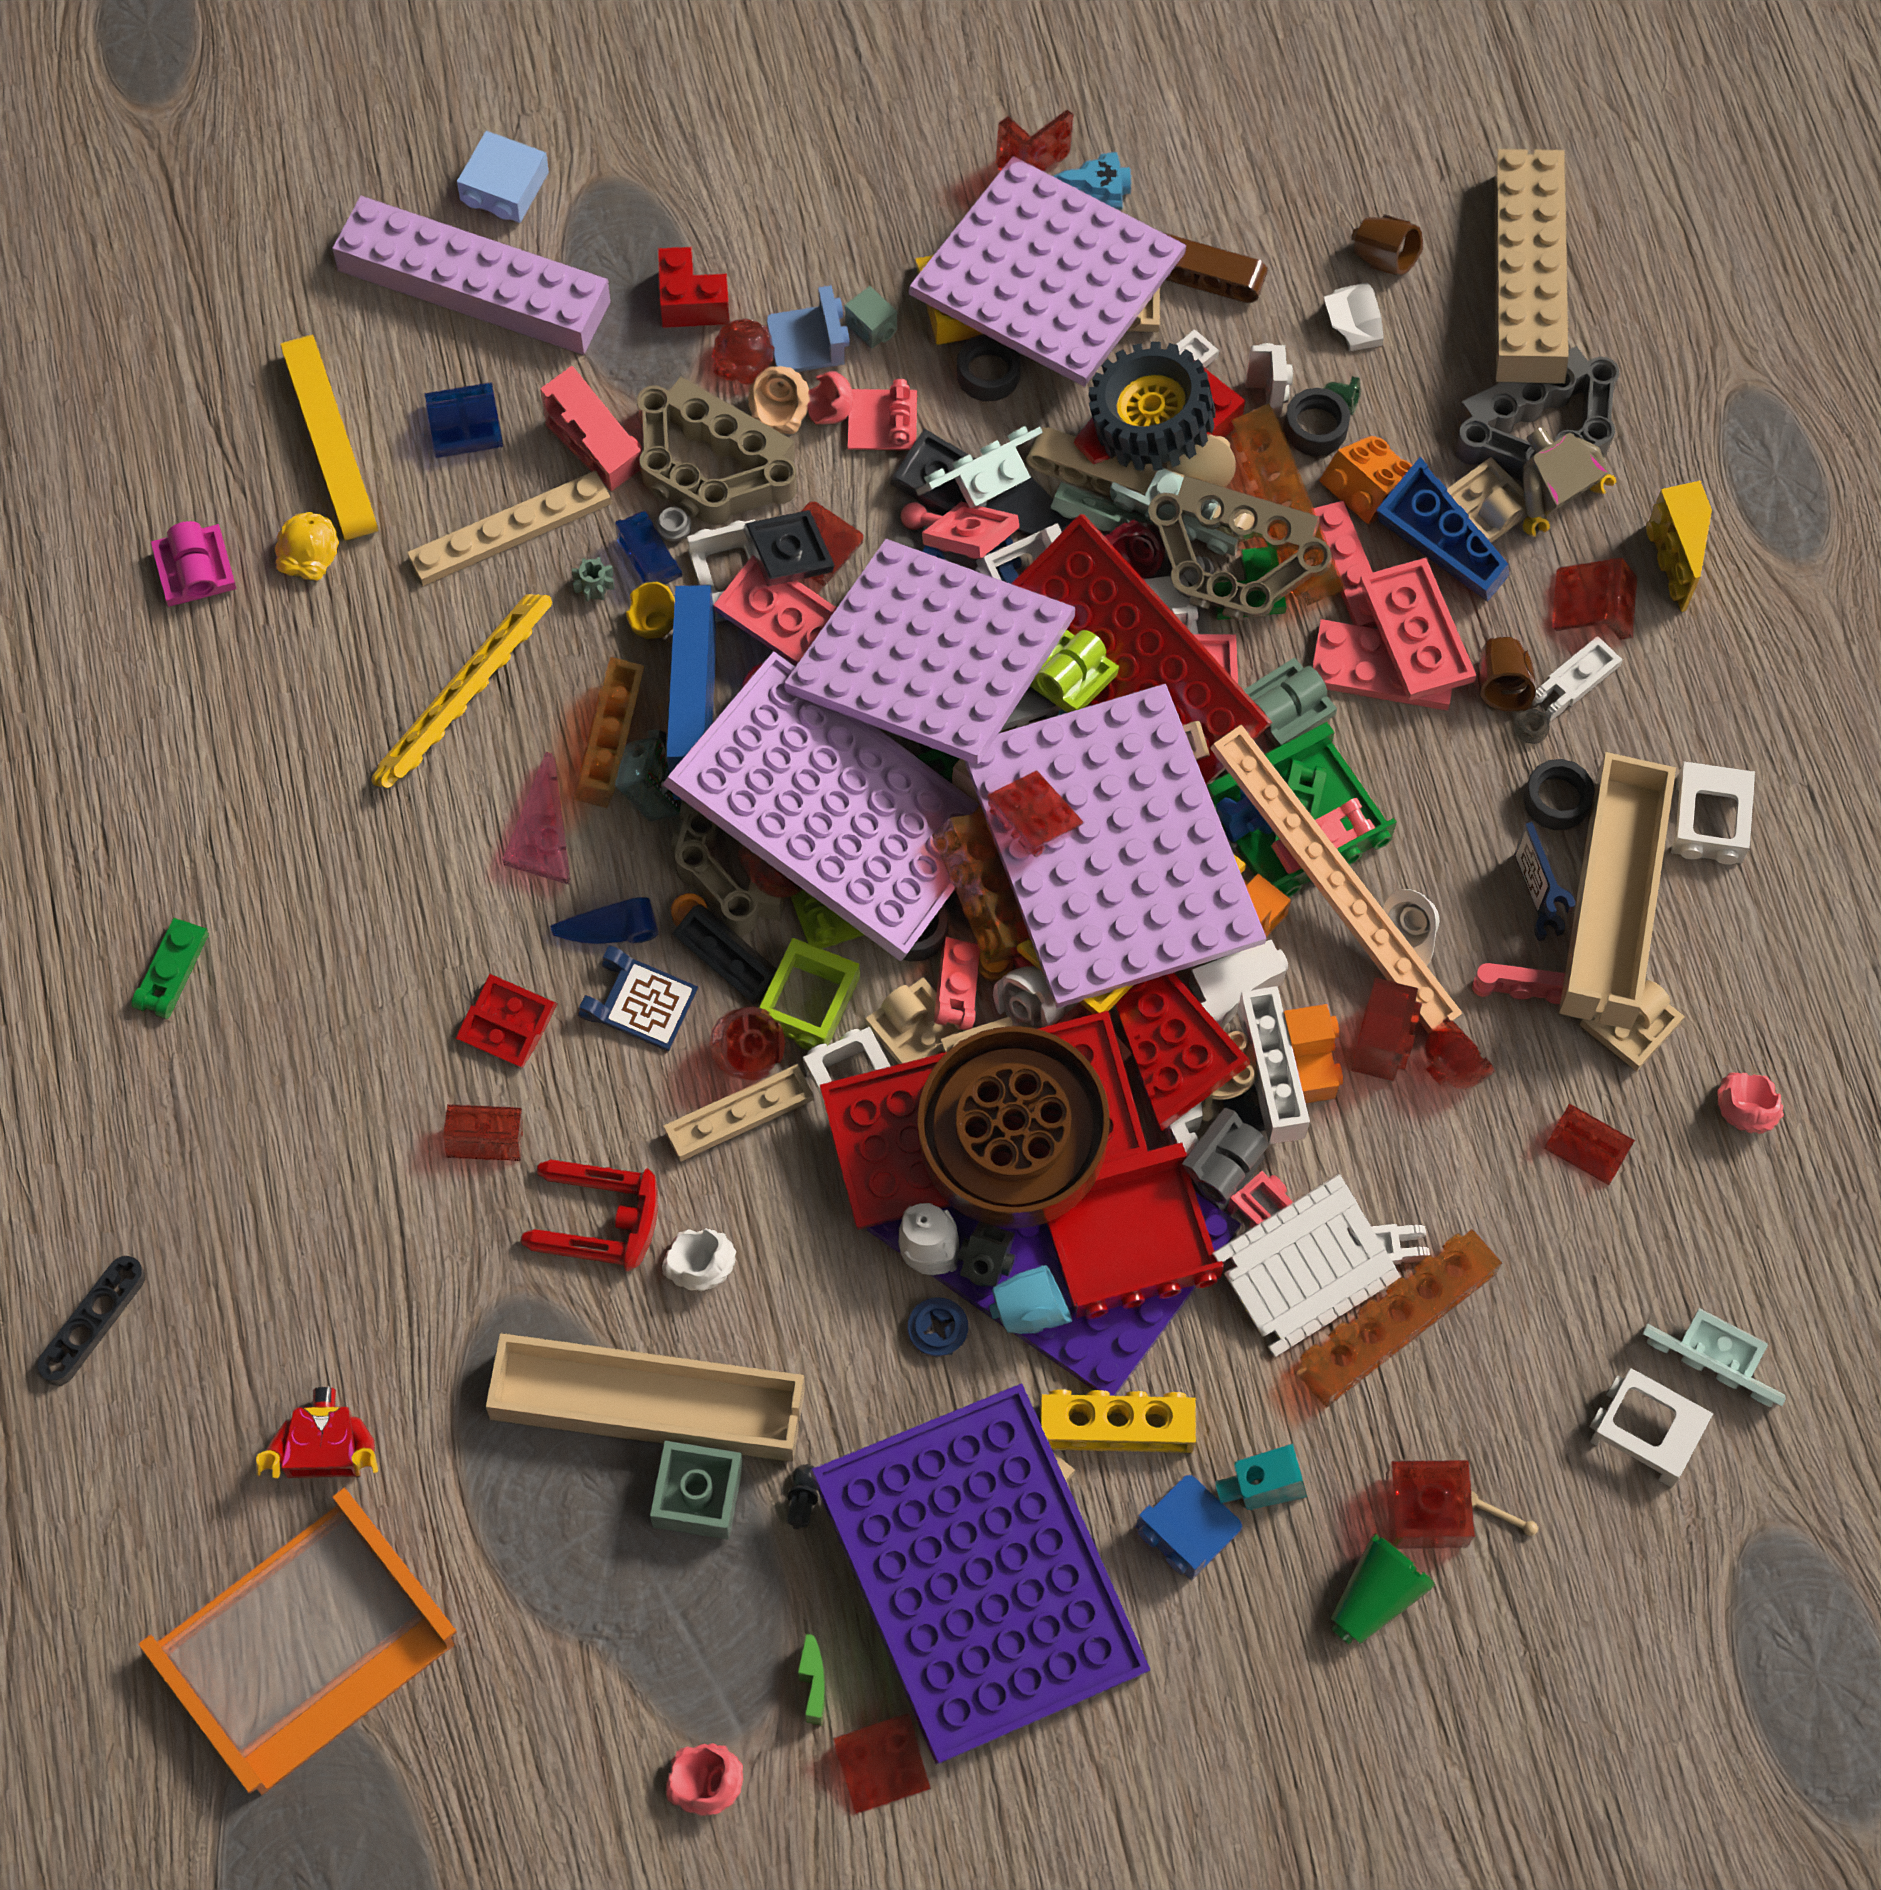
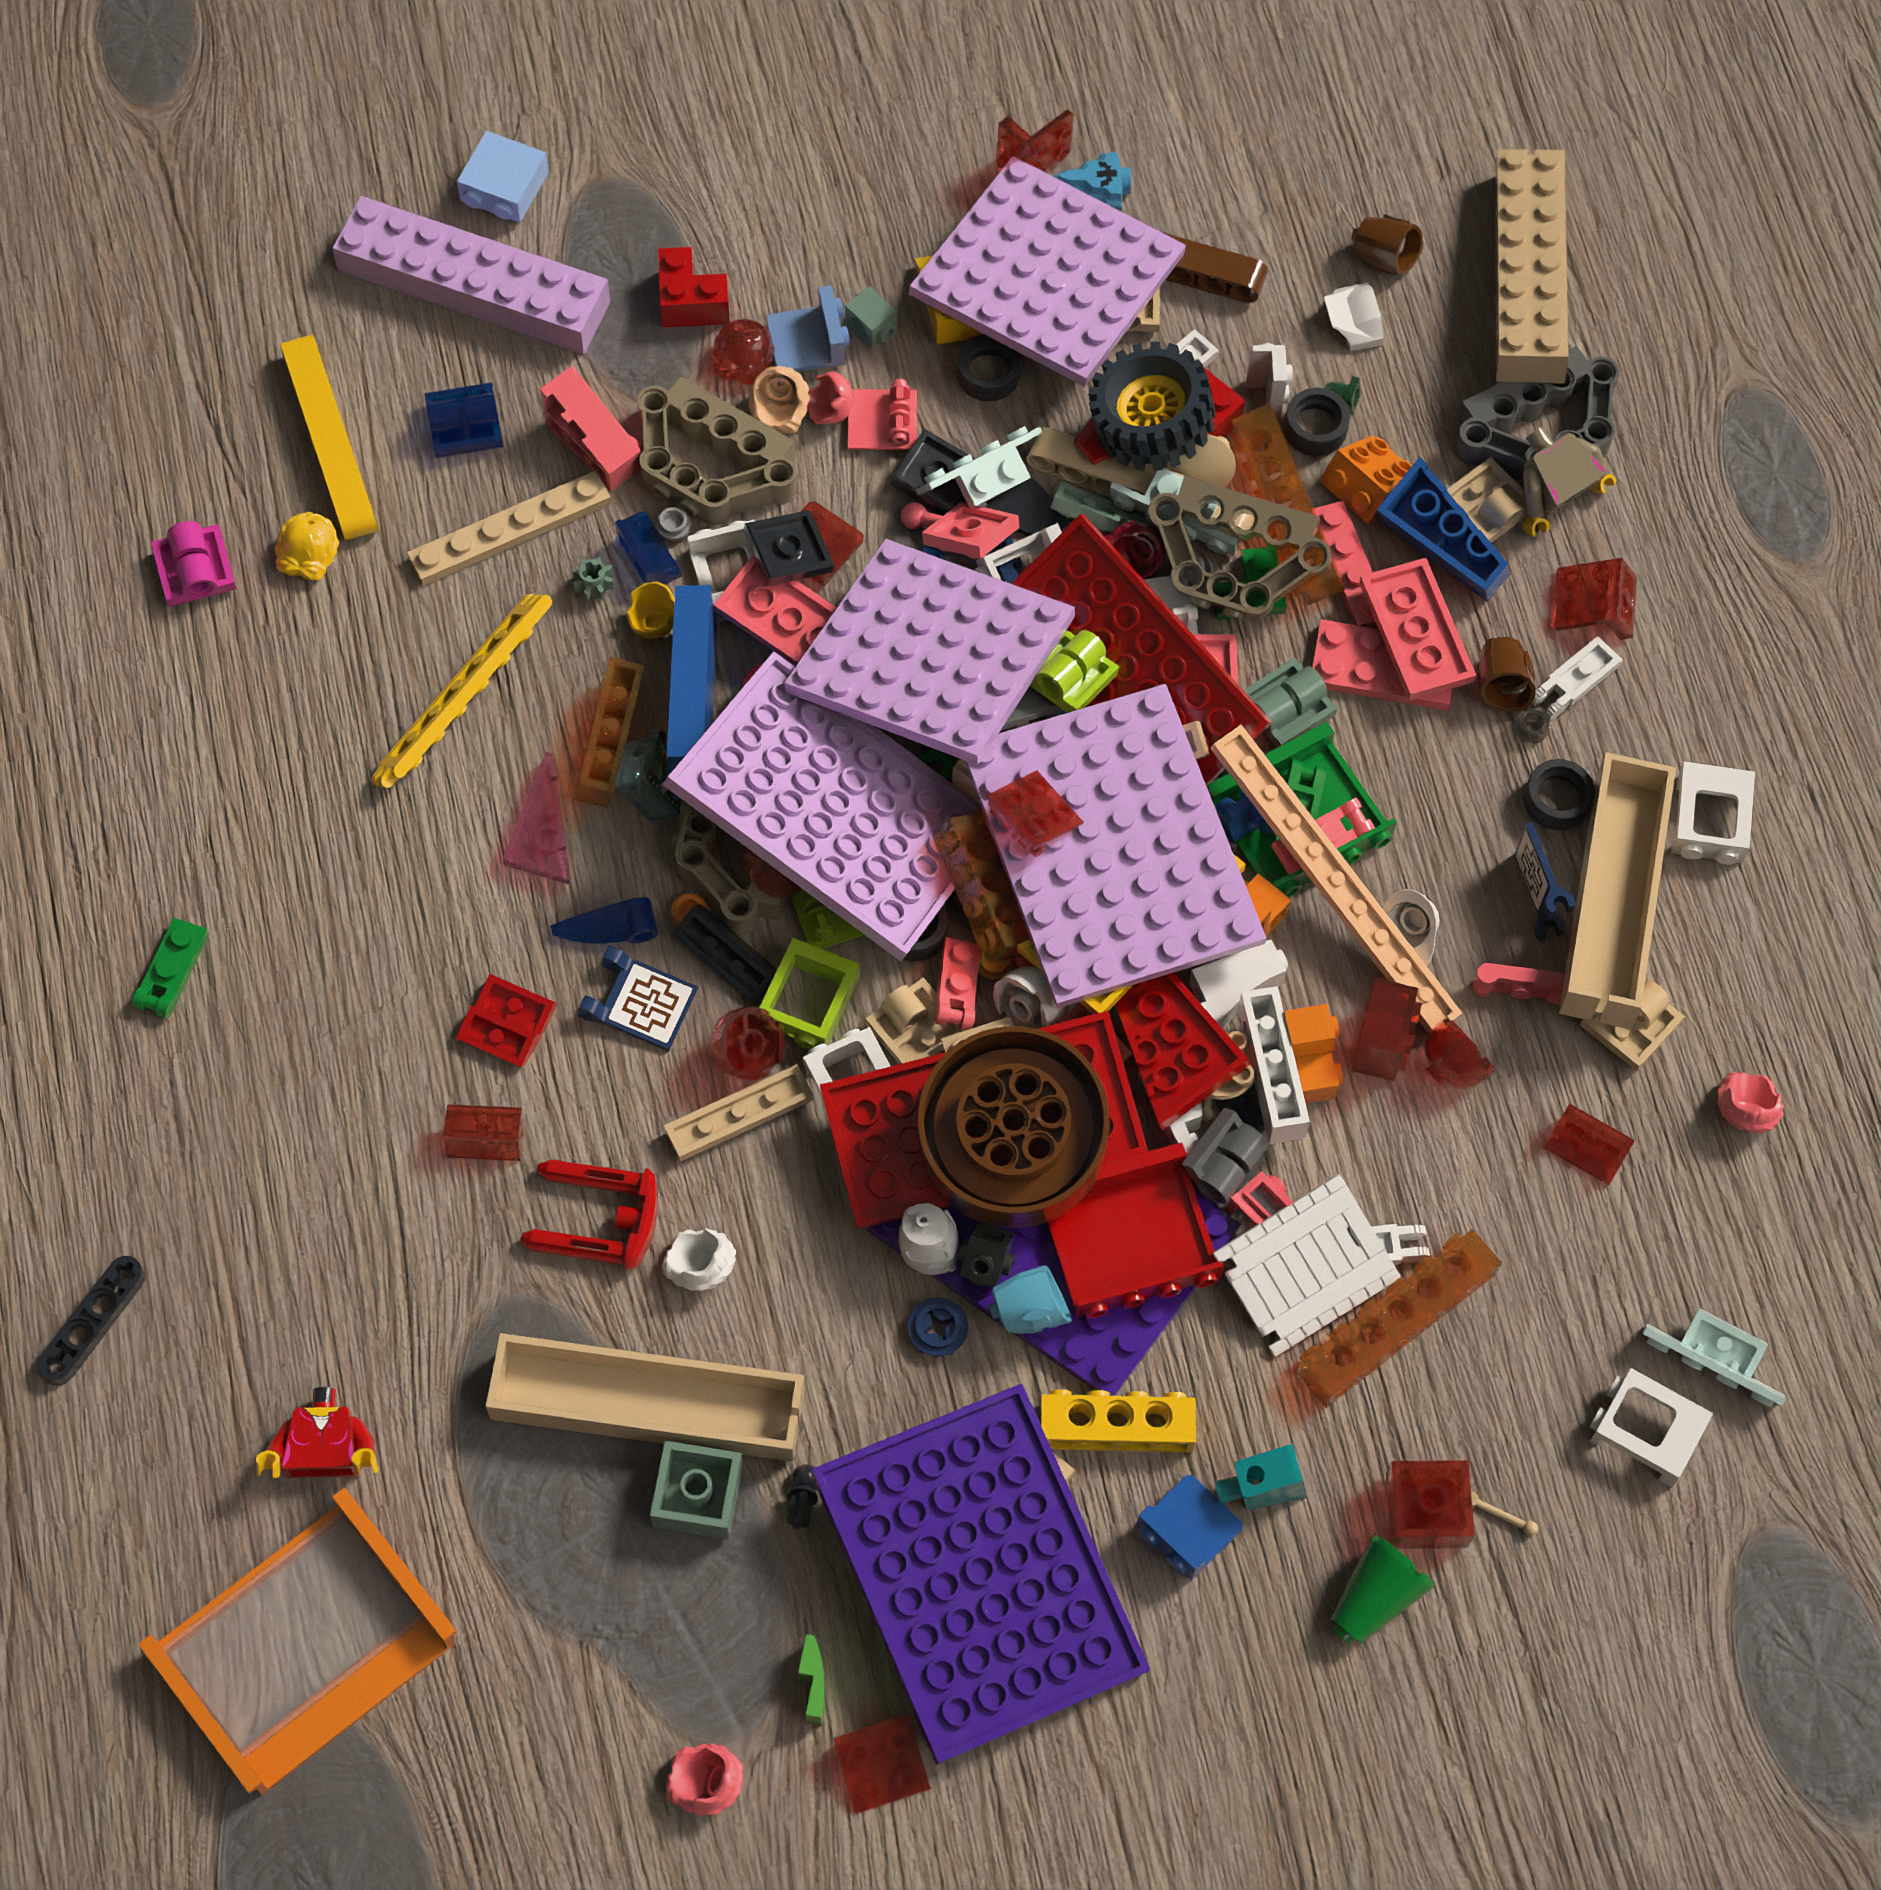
(1680, 533): yellow slope -> none

